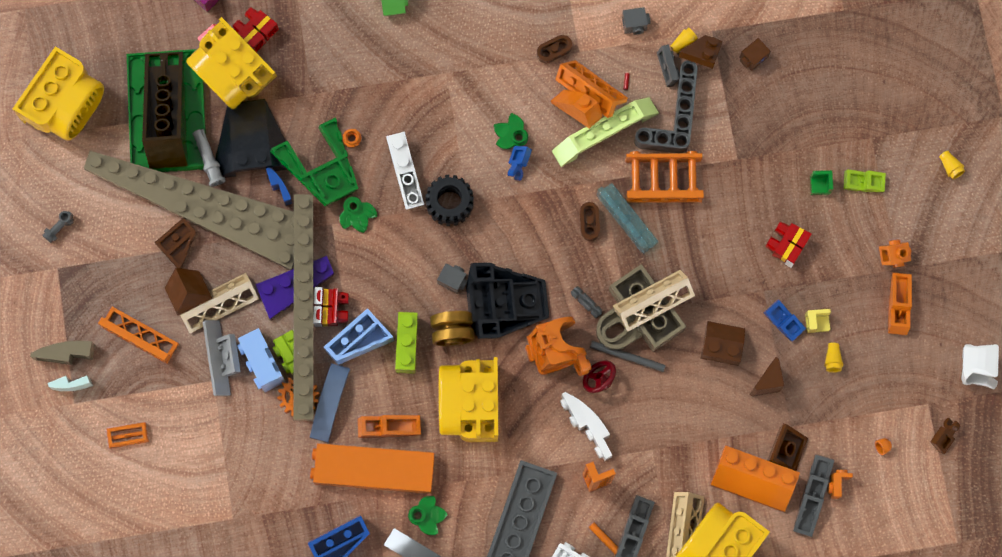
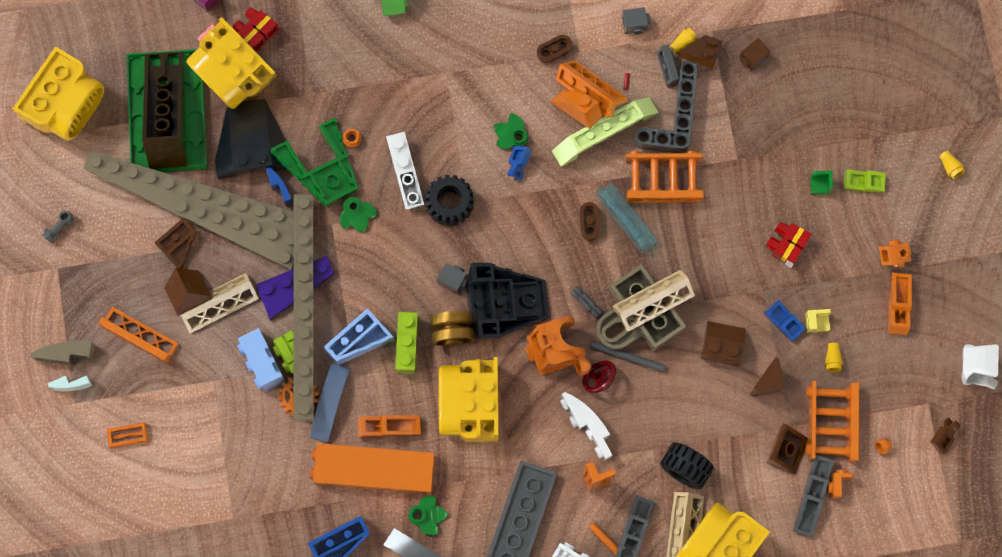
(210, 165): light grey pin -> none
(222, 357): light grey bracket -> none
(327, 306): red hips -> none
(687, 465): none -> black tyre
(755, 478): orange slope -> none
(850, 413): none -> orange fence

